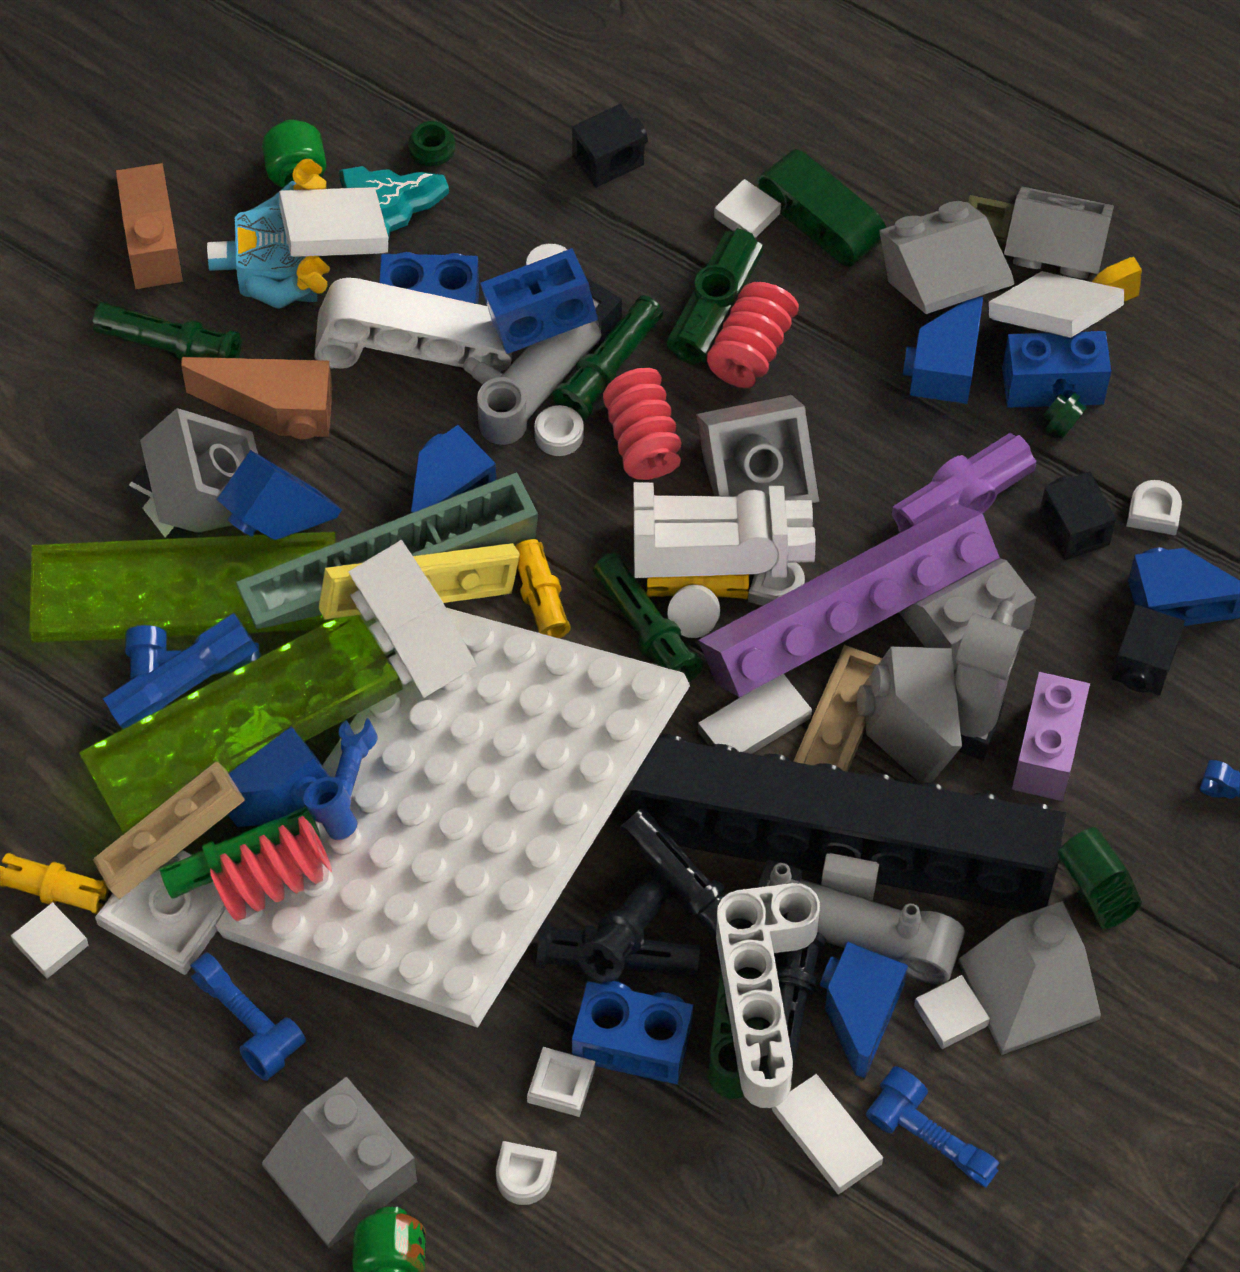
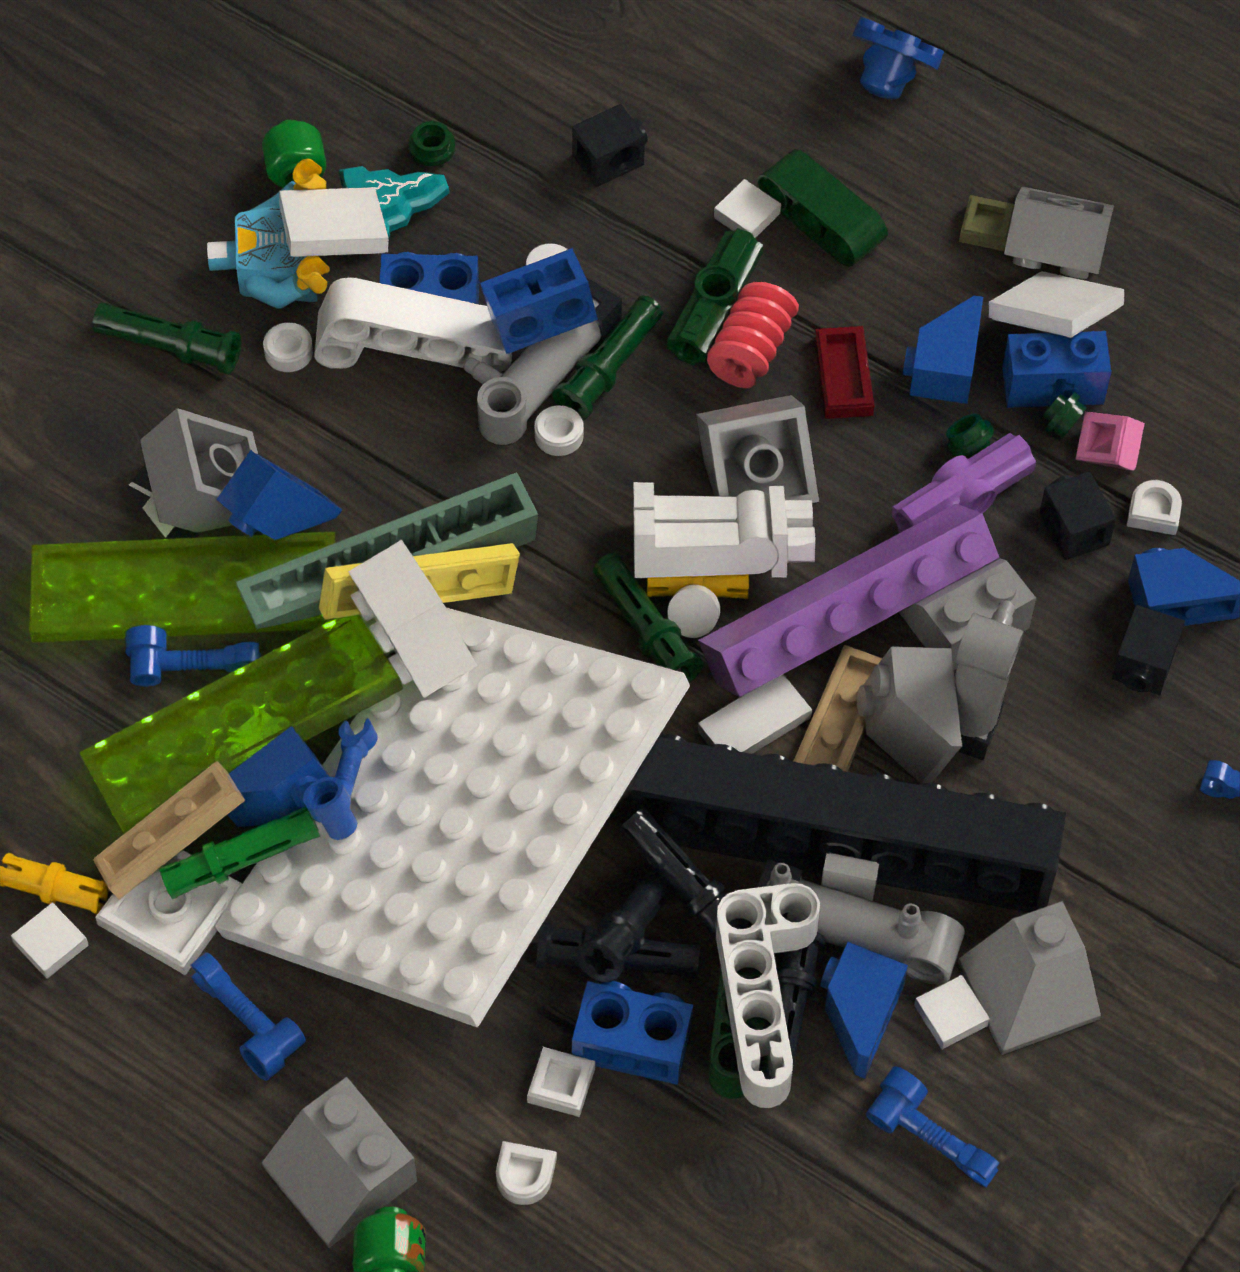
(148, 226): nougat slope -> none
(210, 654): blue axle -> none
(270, 869): coral piece -> none
(272, 393): nougat slope -> none
(288, 347): none -> white tile
(450, 467): blue slope -> none
(541, 590): yellow pin -> none
(642, 424): coral piece -> none
(766, 589): white tile -> none
(828, 1134): white tile -> none
(844, 372): none -> dark red tile
(892, 58): none -> blue plate
(944, 257): light grey slope -> none
(969, 435): none -> dark green plate
(1051, 736): lavender brick -> none
(1099, 878): dark green beam -> none
(1110, 440): none -> bright pink slope
(1122, 275): yellow tile -> none

